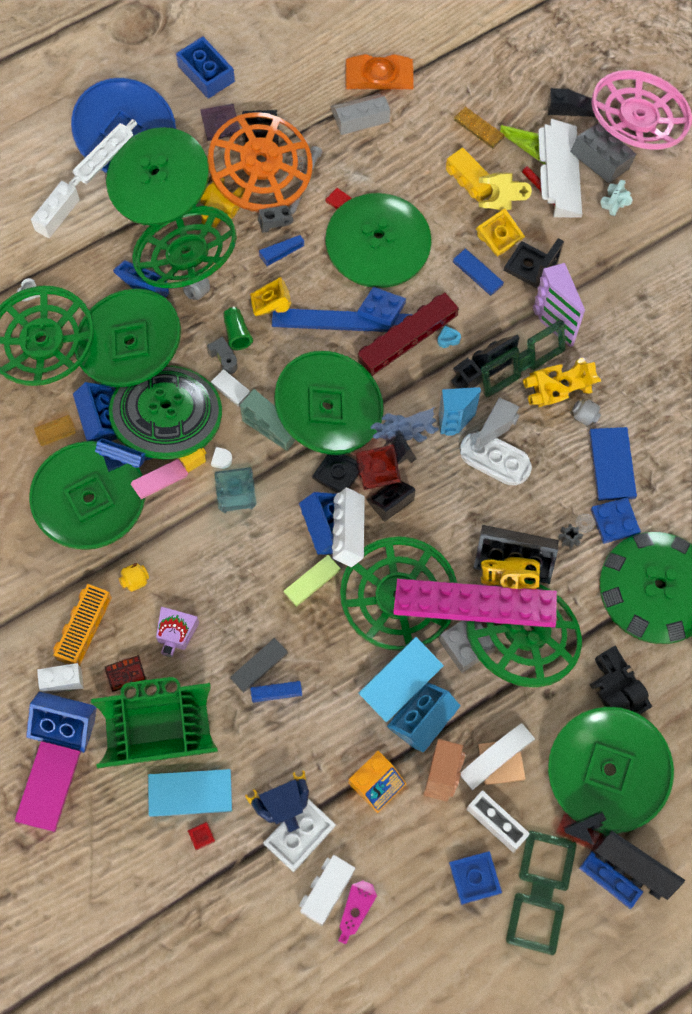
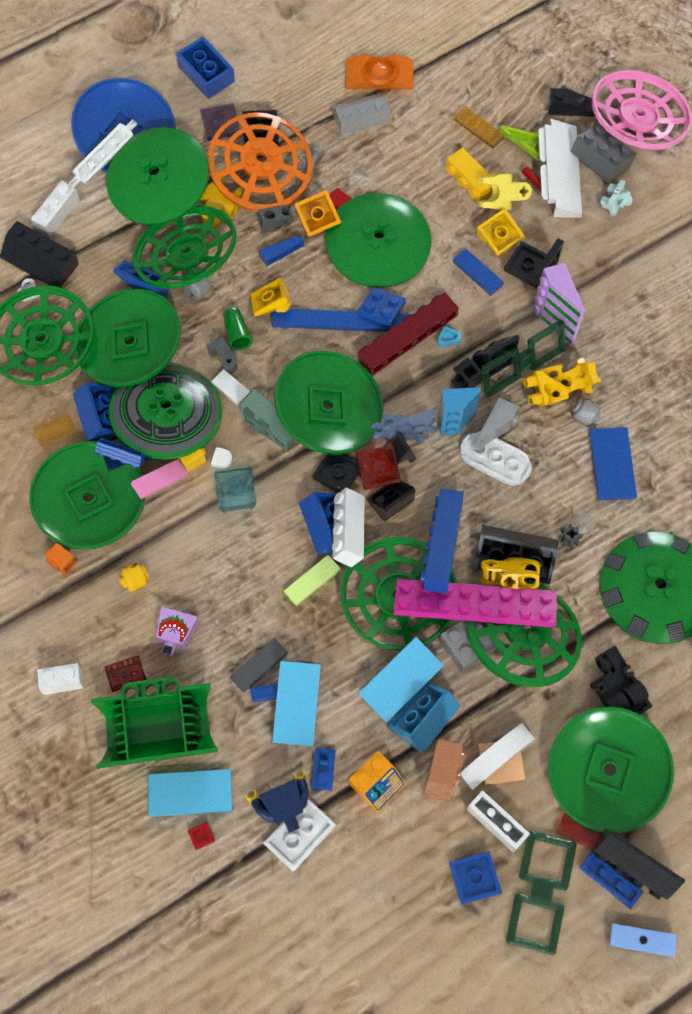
(38, 255): none -> black slope
(47, 786): dark pink tile -> none
(60, 559): none -> orange window
(60, 721): blue slope -> none
(82, 625): light orange brick -> none
(296, 703): none -> medium azure tile
(317, 213): none -> light orange slope
(323, 769): none -> blue plate
(326, 889): white brick -> none
(359, 902): dark pink piece -> none
(443, 541): none -> blue brick
(579, 828): black slope -> none
(615, 520): blue plate -> none
(655, 941): none -> light blue tile

